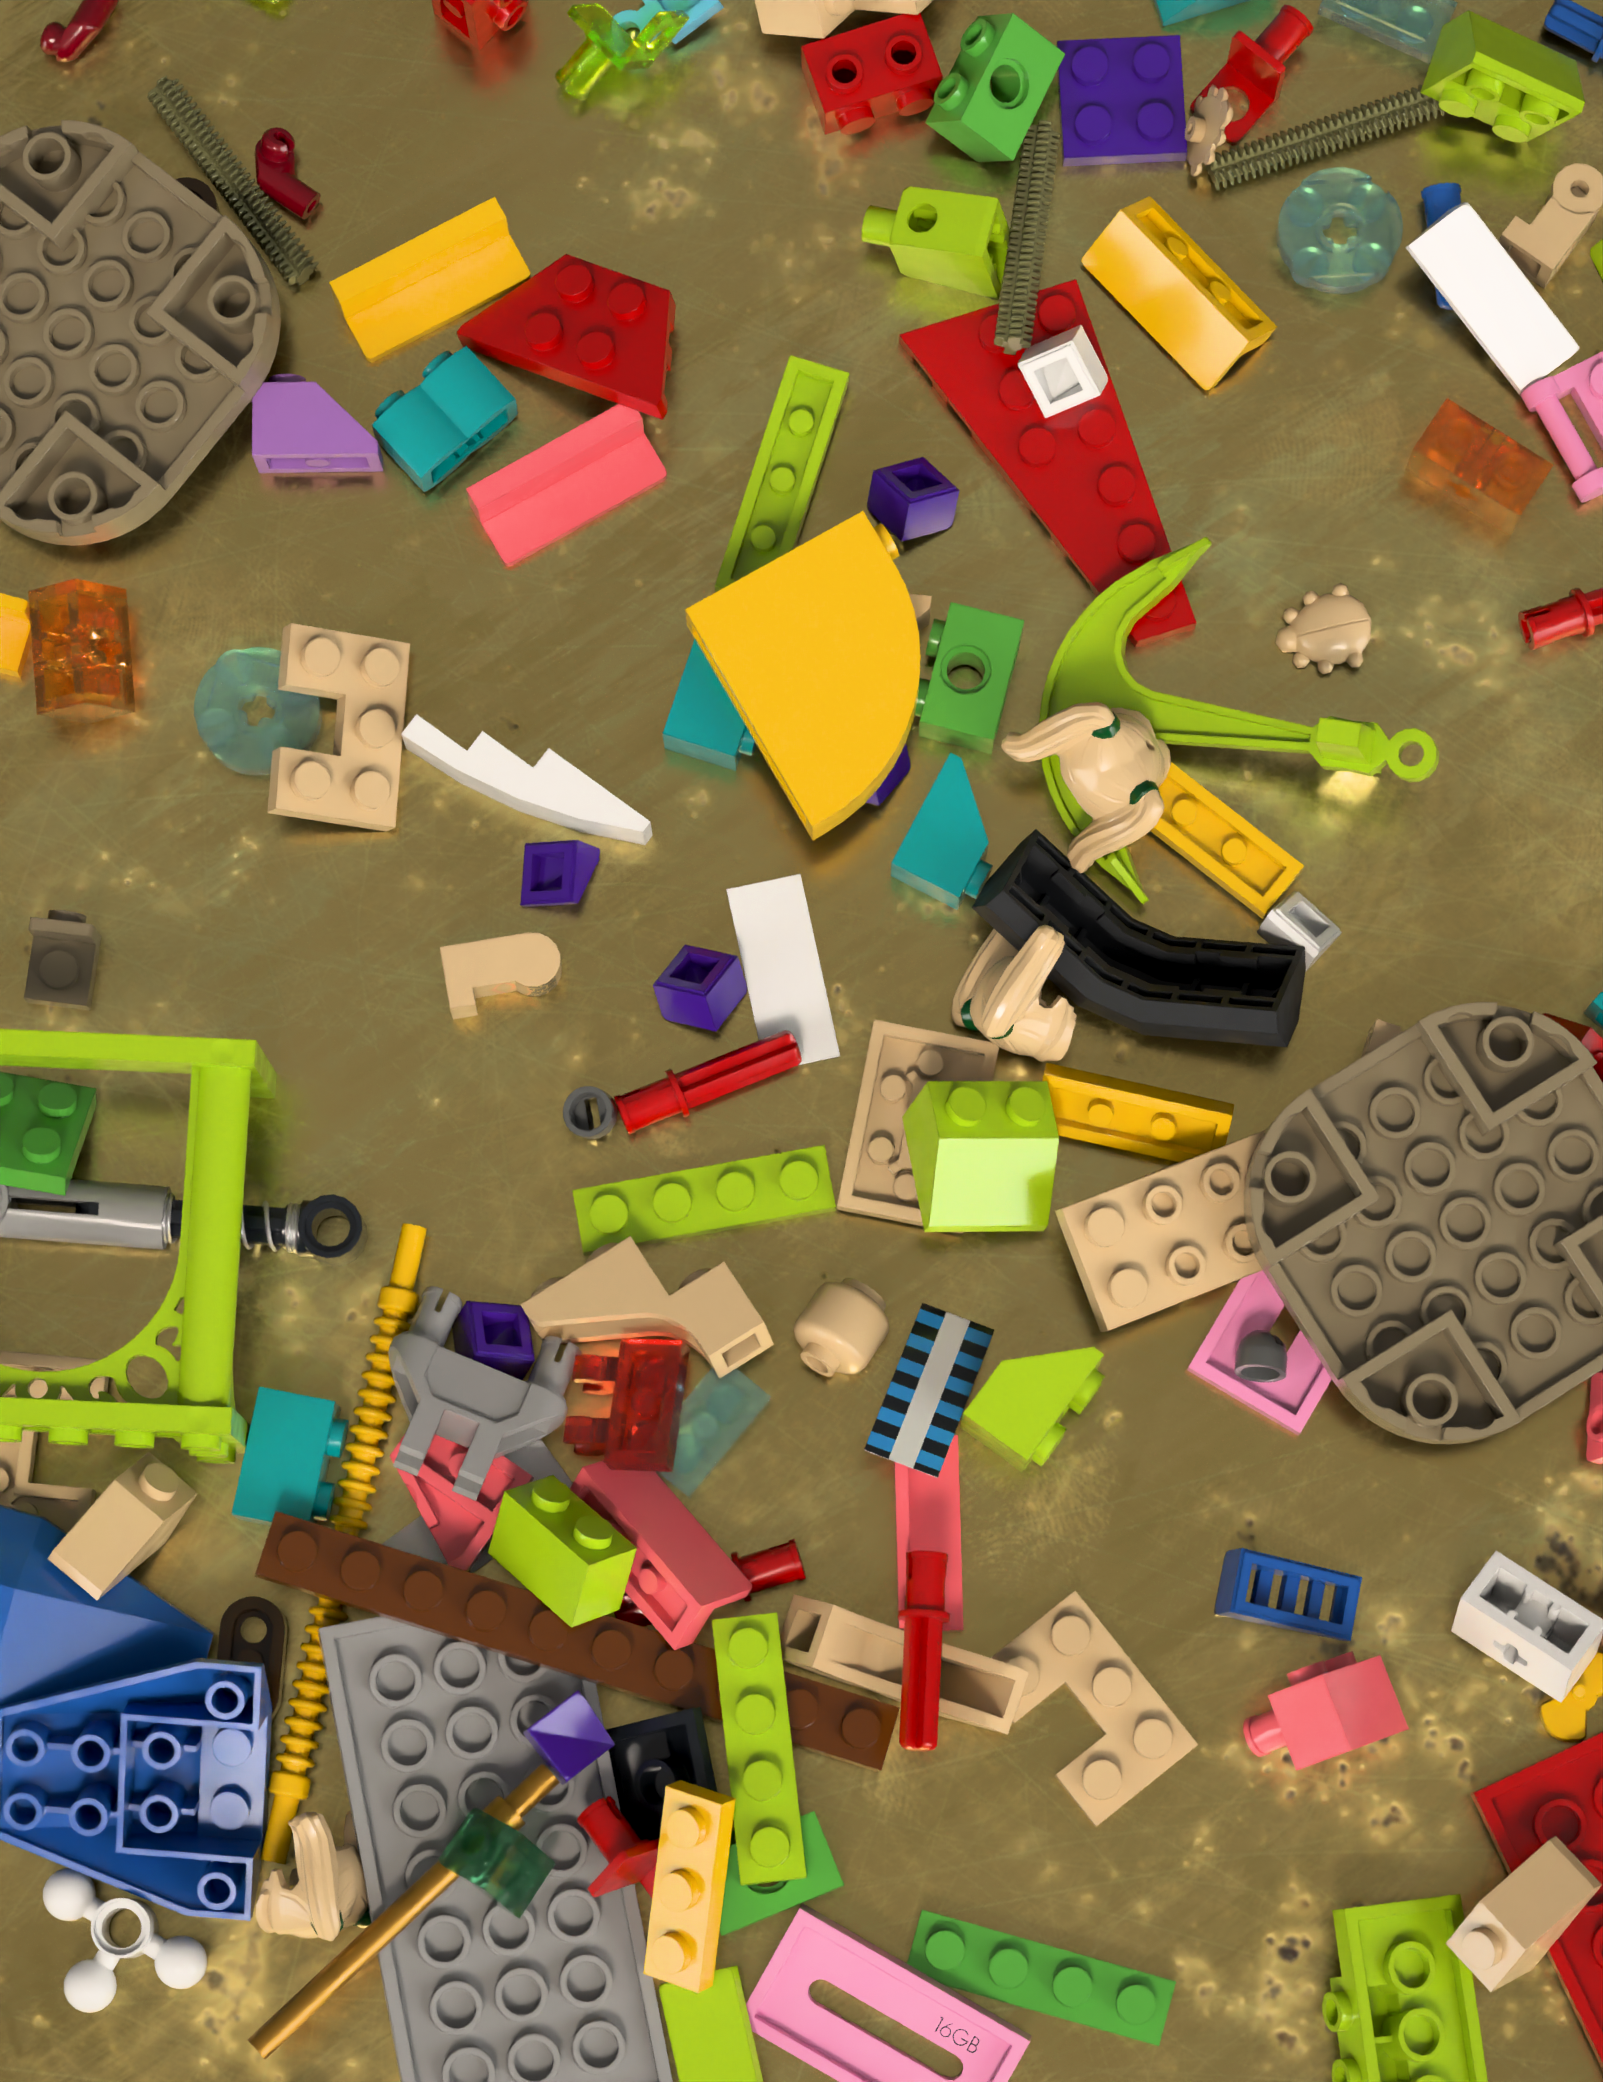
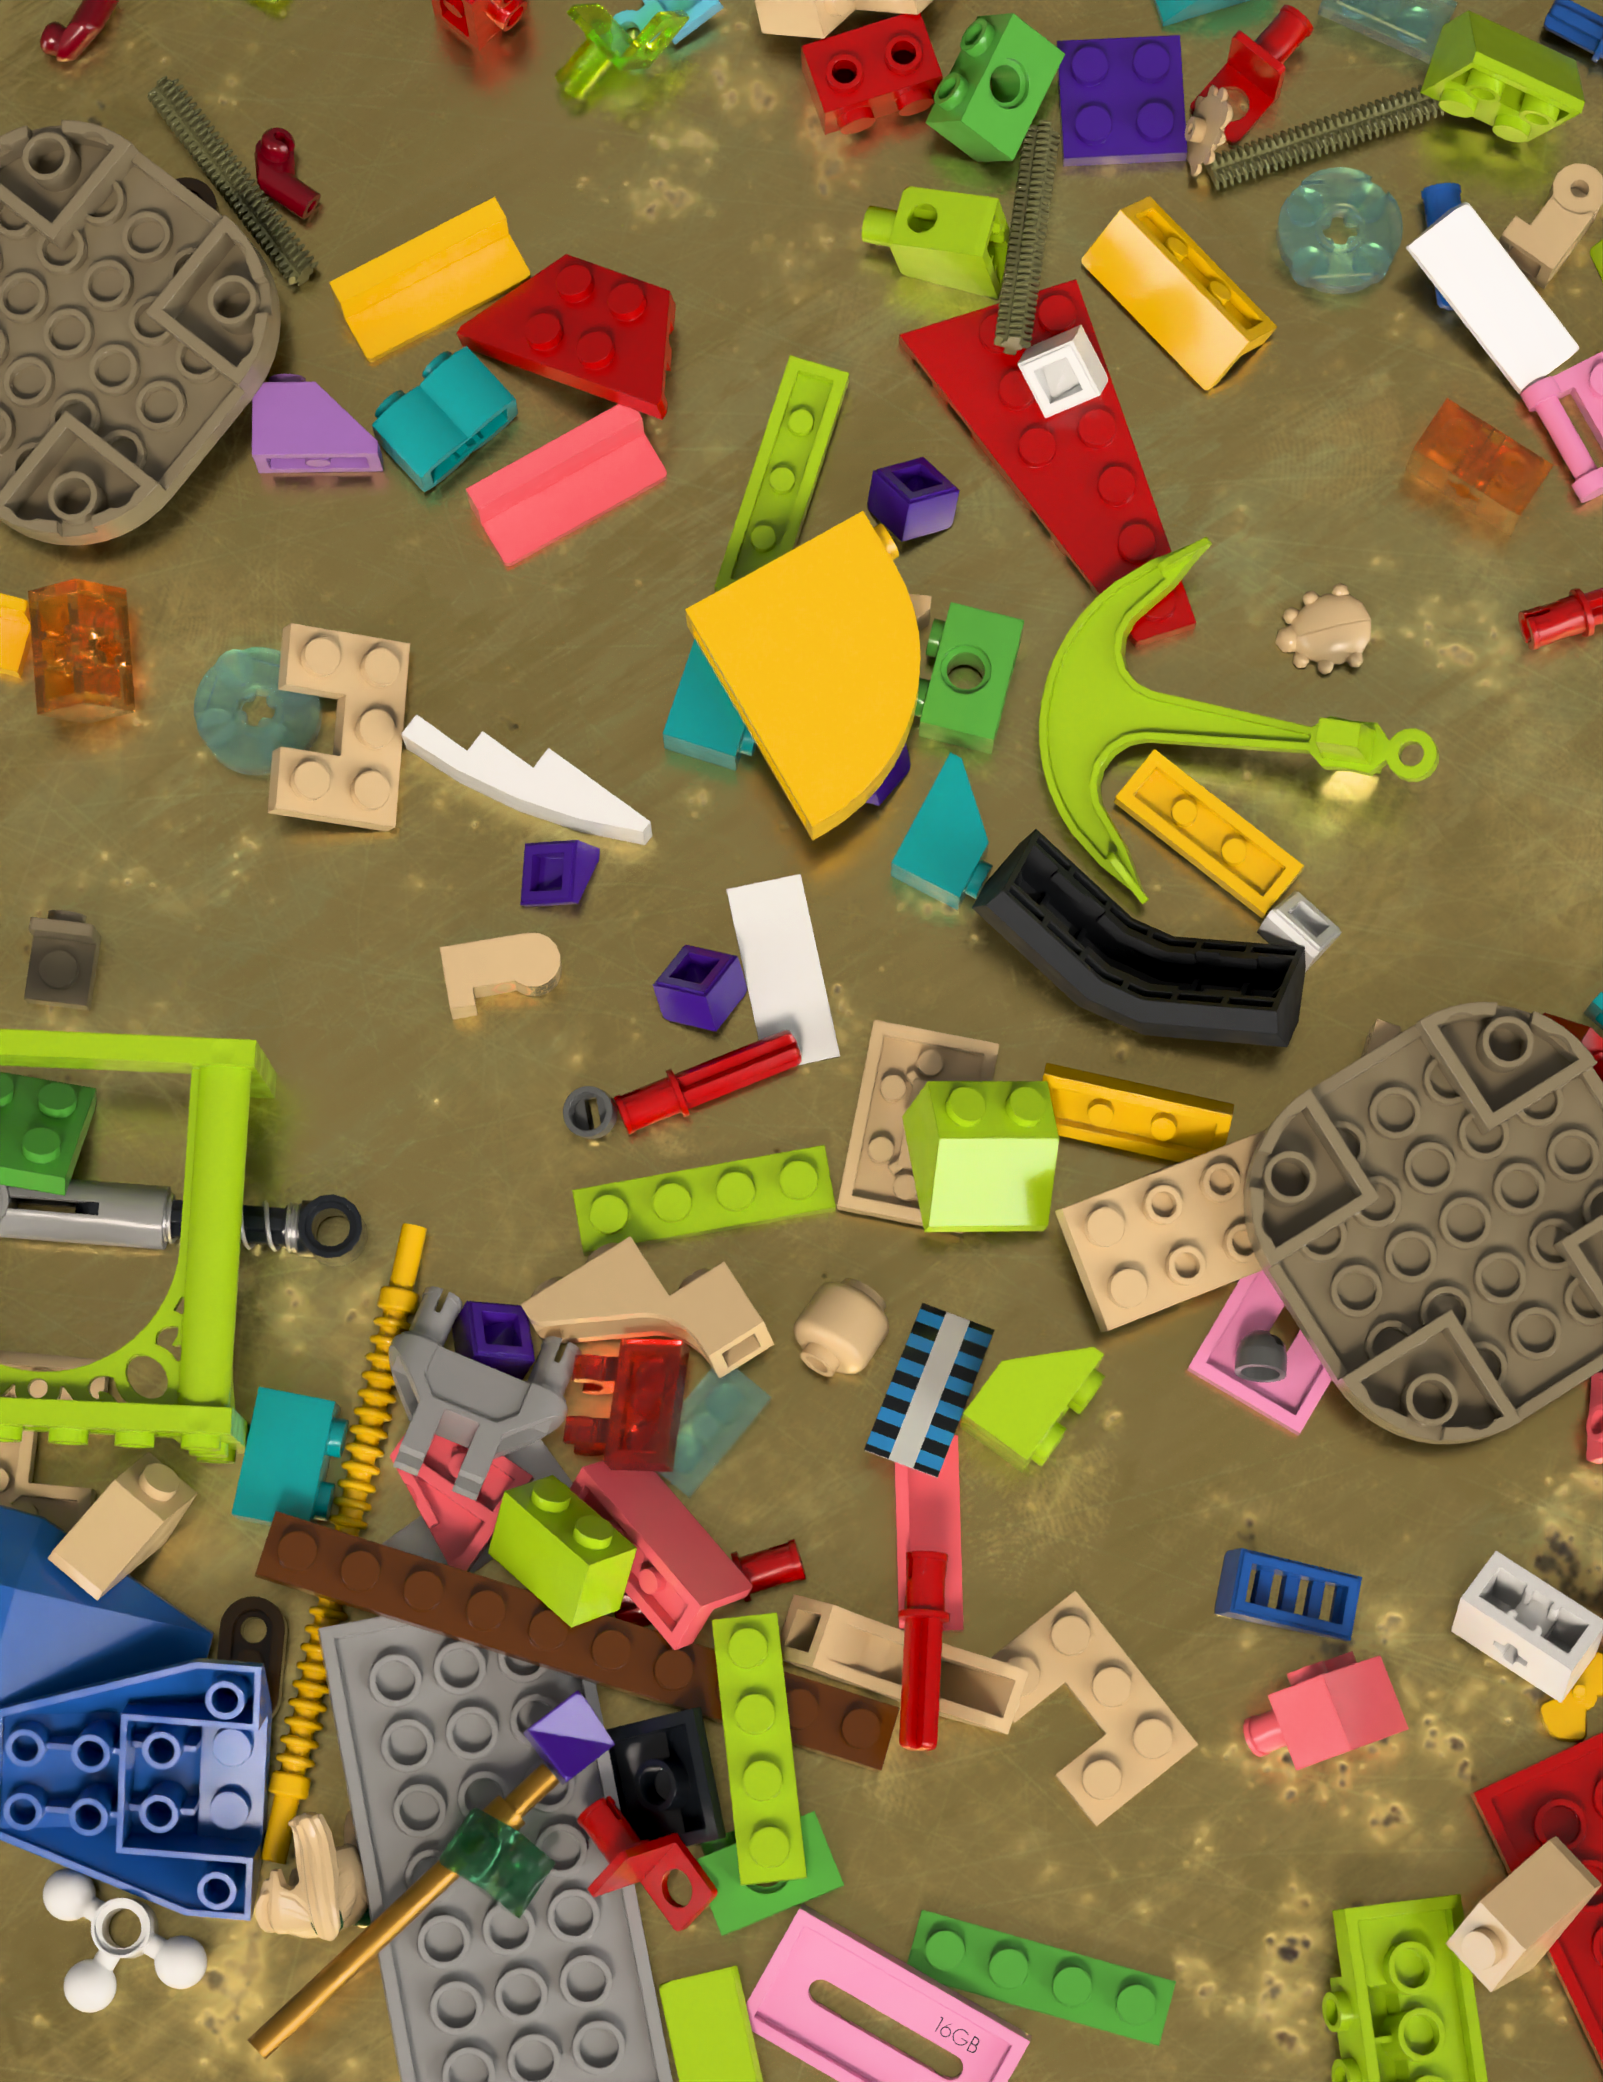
(689, 1886): yellow plate -> none
(1004, 994): tan hair -> none
(1108, 766): tan hair -> none

